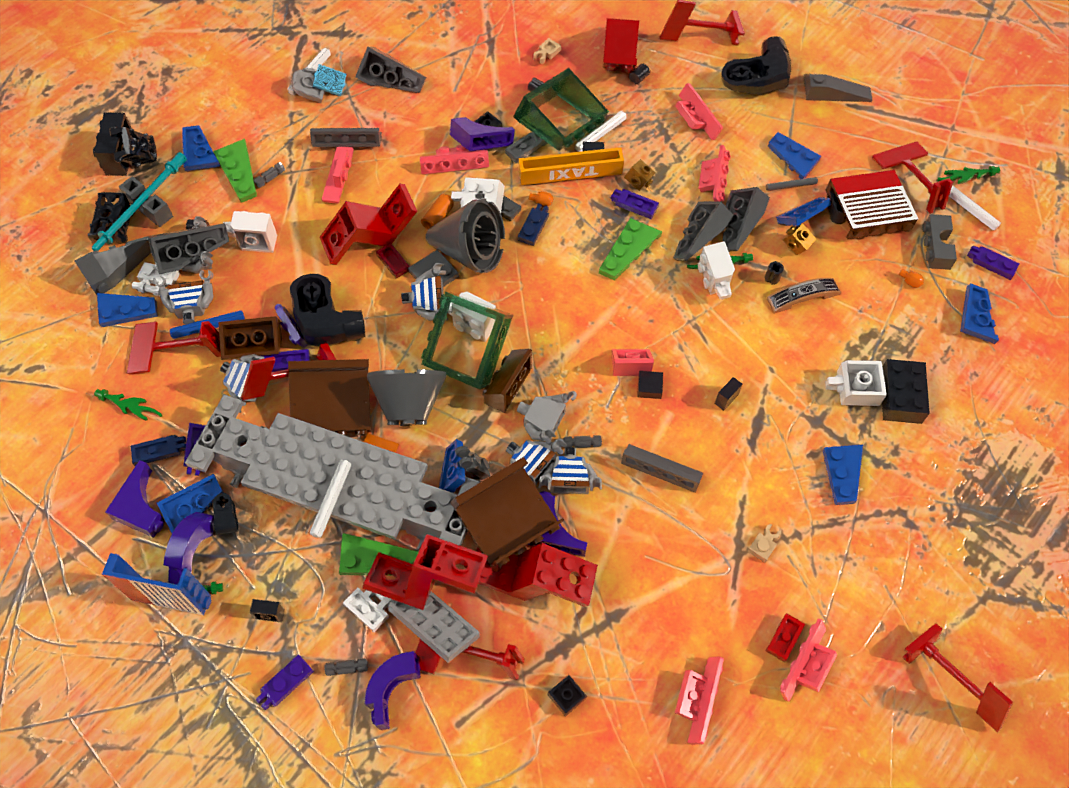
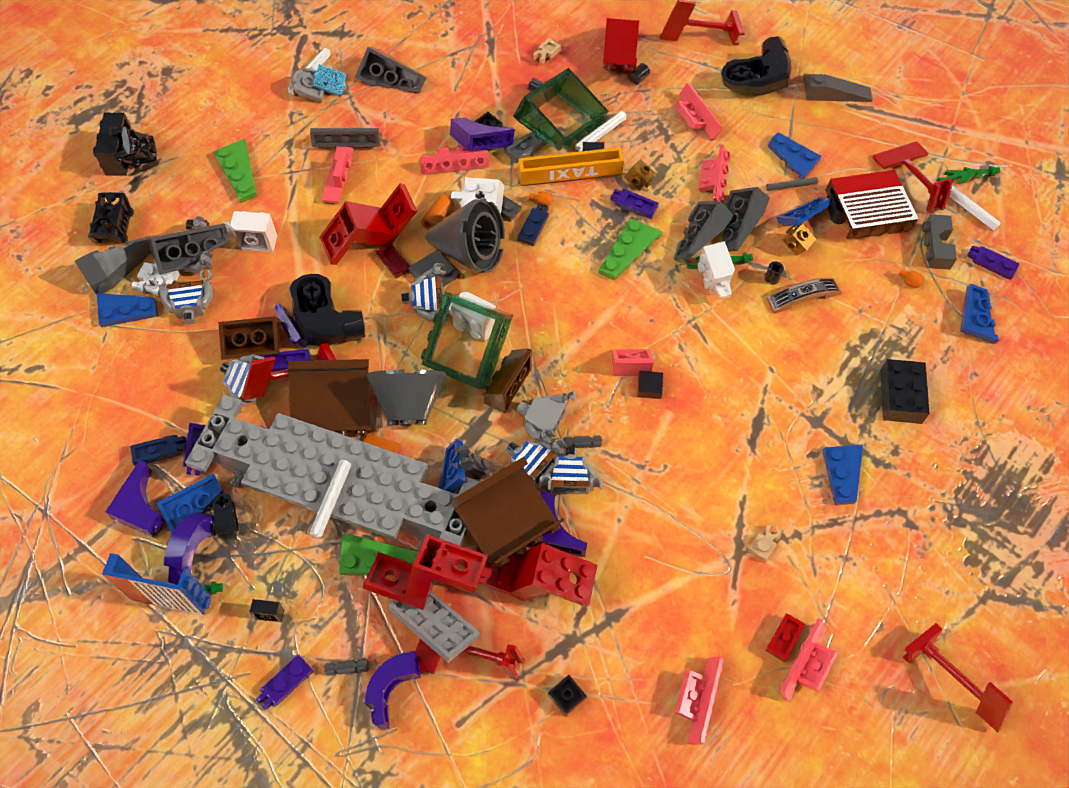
(131, 403): green piece -> none
(144, 344): piece -> none
(152, 208): dark grey arch -> none
(171, 167): teal bar -> none
(195, 327): blue axle -> none
(197, 149): blue wing -> none
(270, 174): dark grey axle -> none
(366, 609): white plate -> none
(661, 468): dark grey fence -> none
(728, 393): black piece -> none
(859, 383): white hinge -> none

